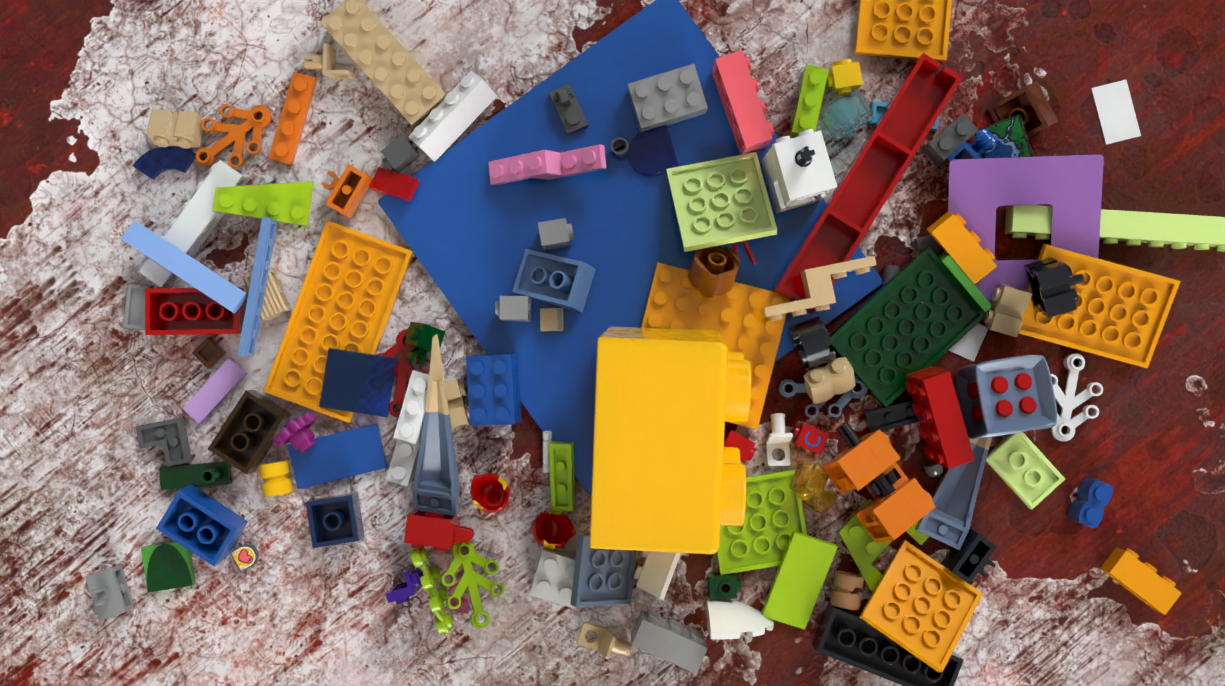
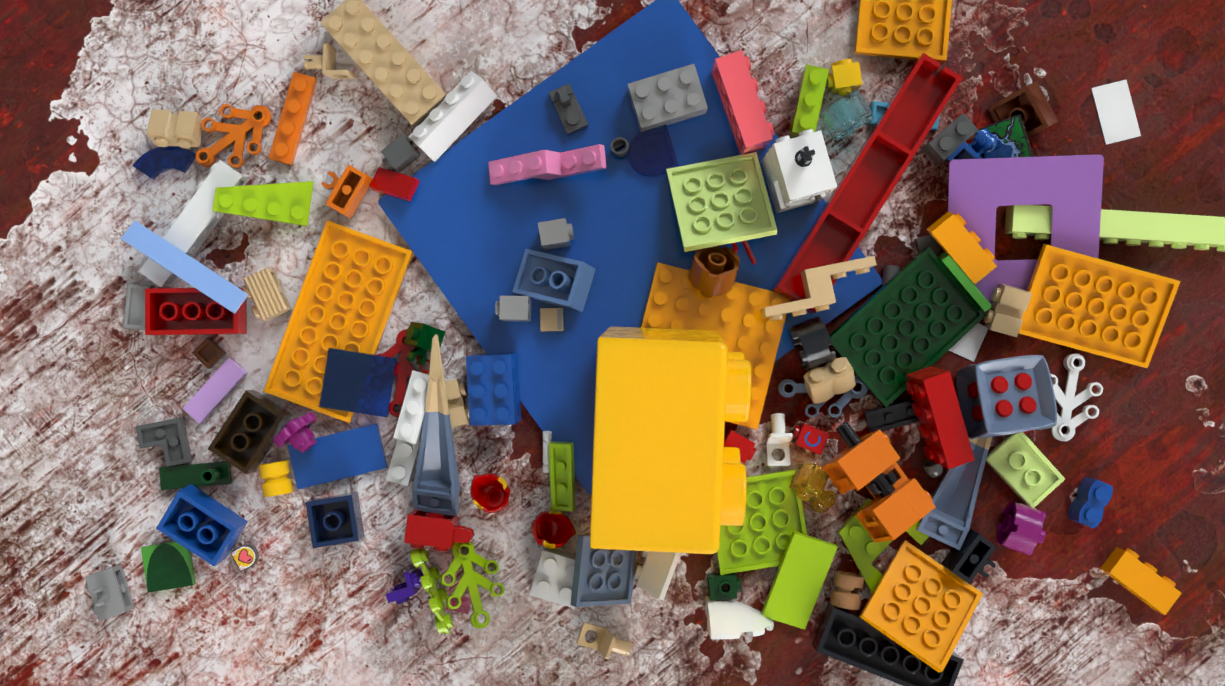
(257, 287): medium blue tile -> none
(669, 640): light grey brick -> none
(1021, 528): none -> magenta brick
(1051, 286): black brick -> none

